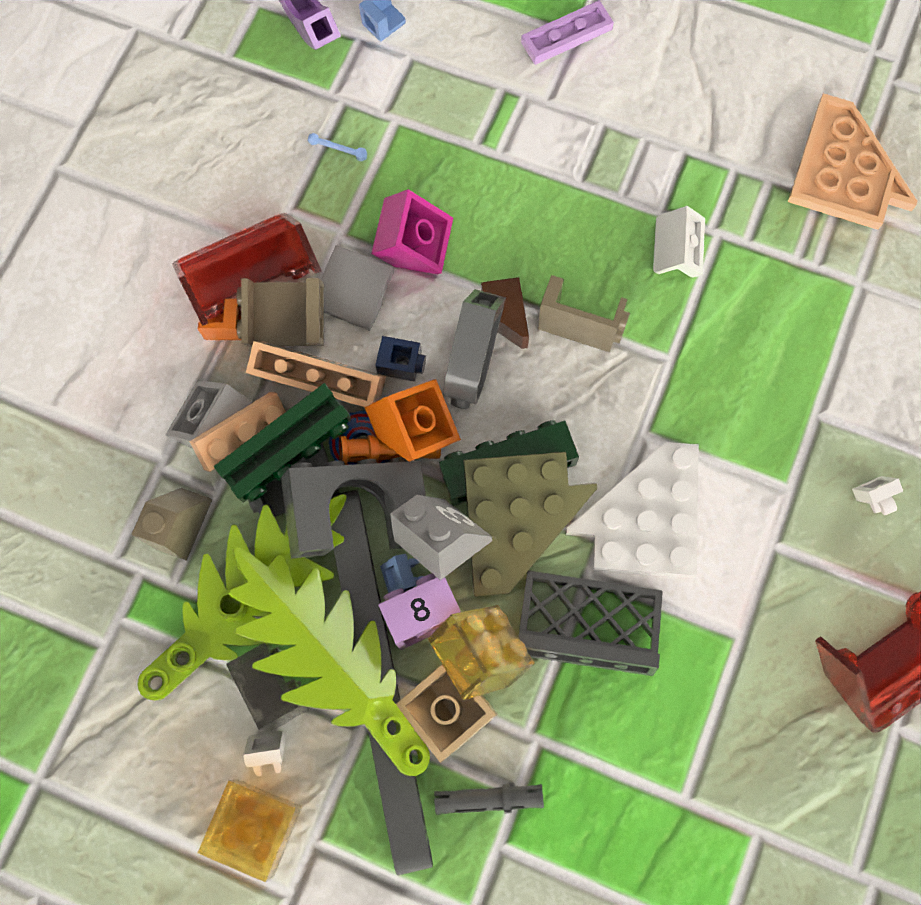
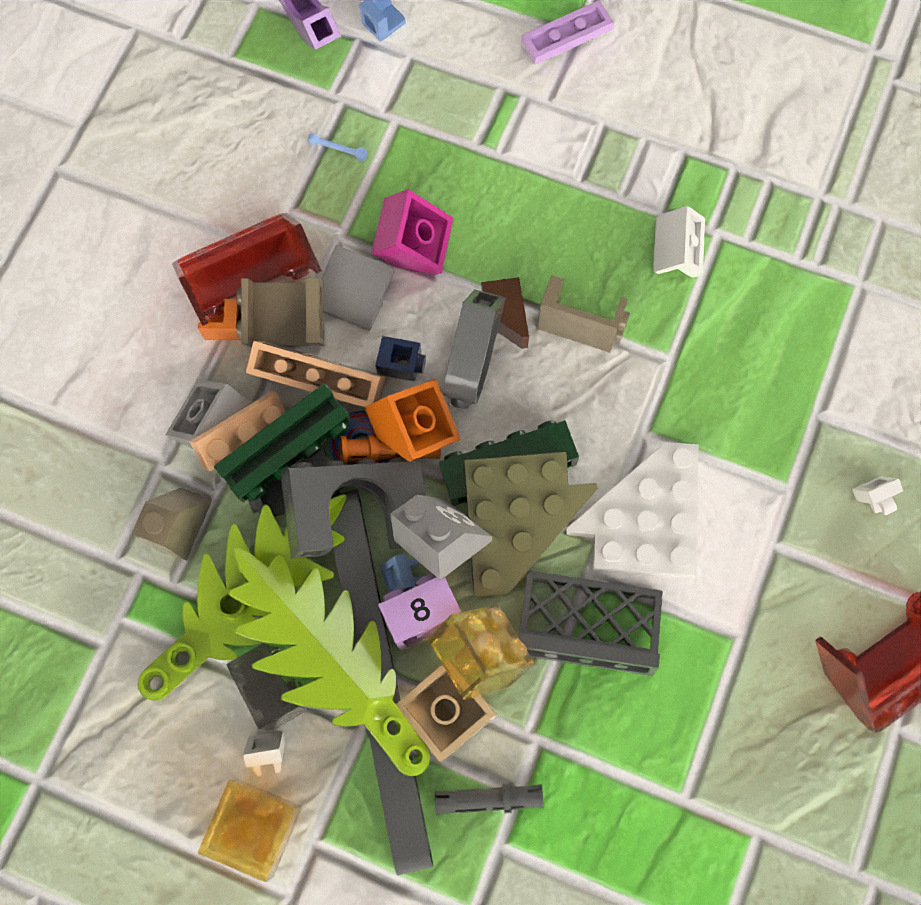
(847, 168): light nougat wing -> none

